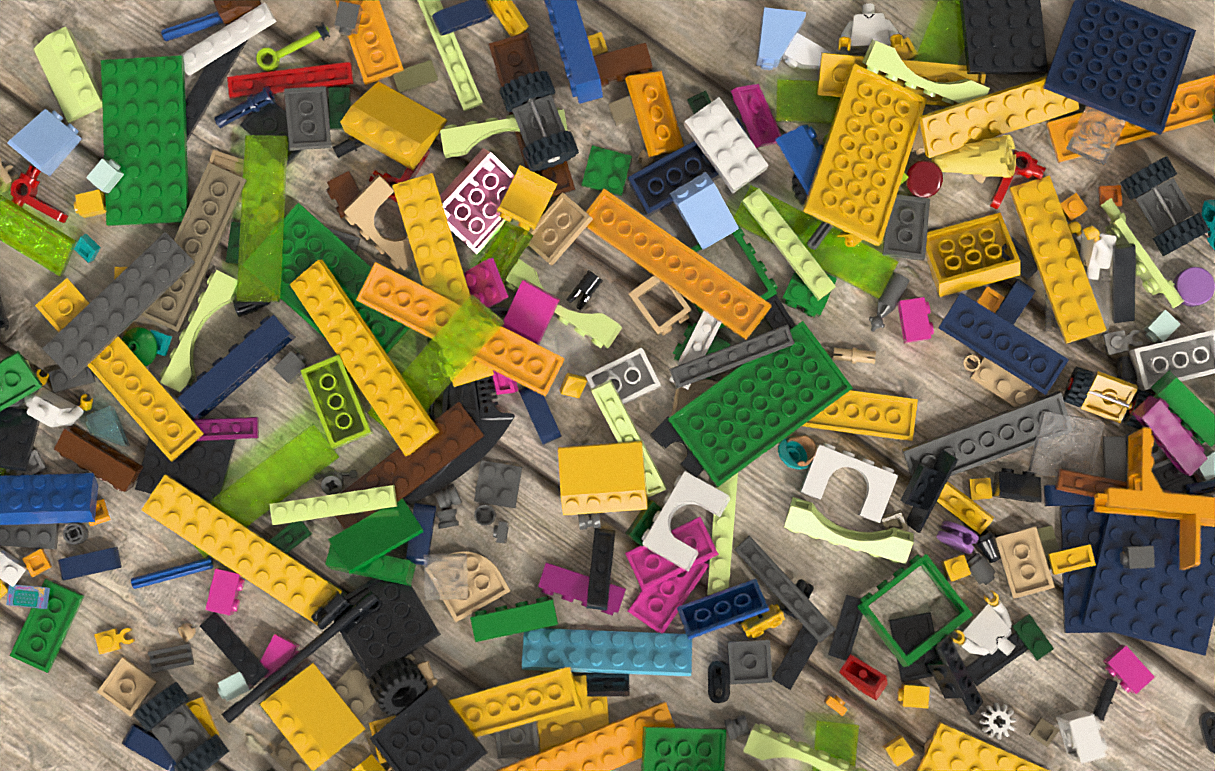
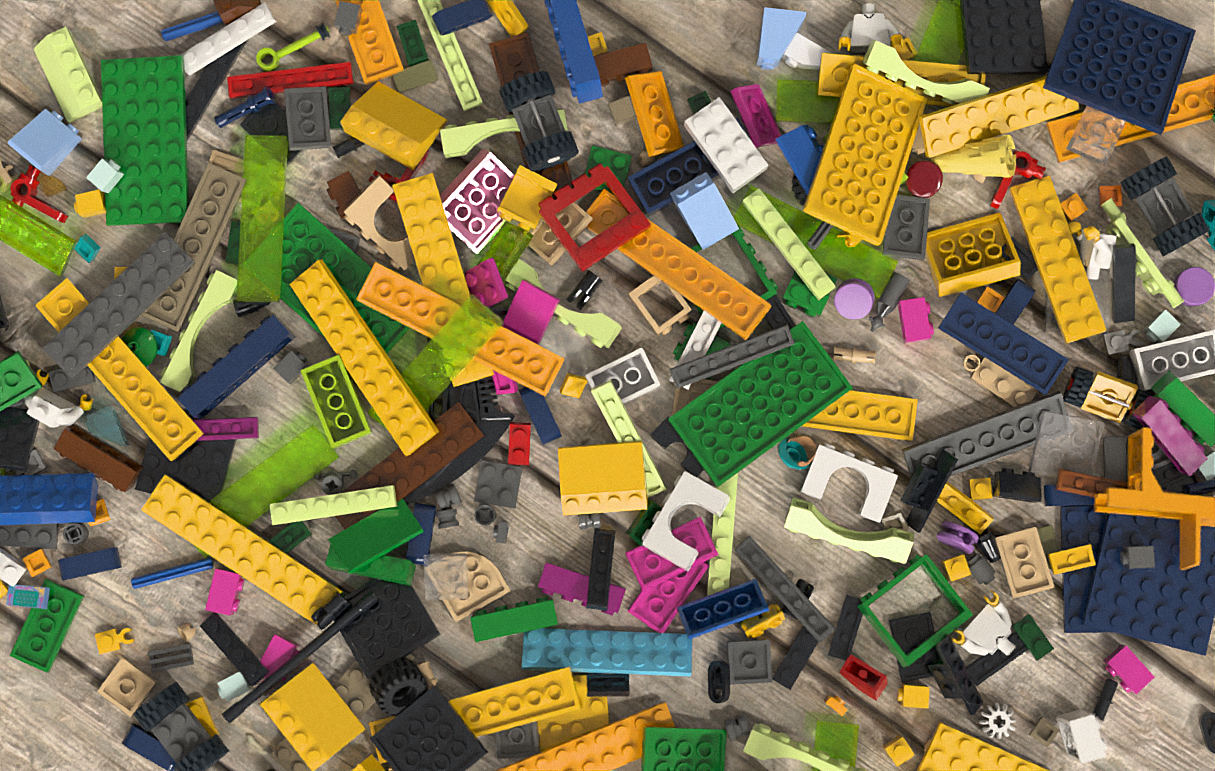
(52, 185): none -> clear yellow tile
(412, 42): none -> dark green plate
(519, 443): none -> red plate
(609, 239): none -> red hinge
(854, 298): none -> head

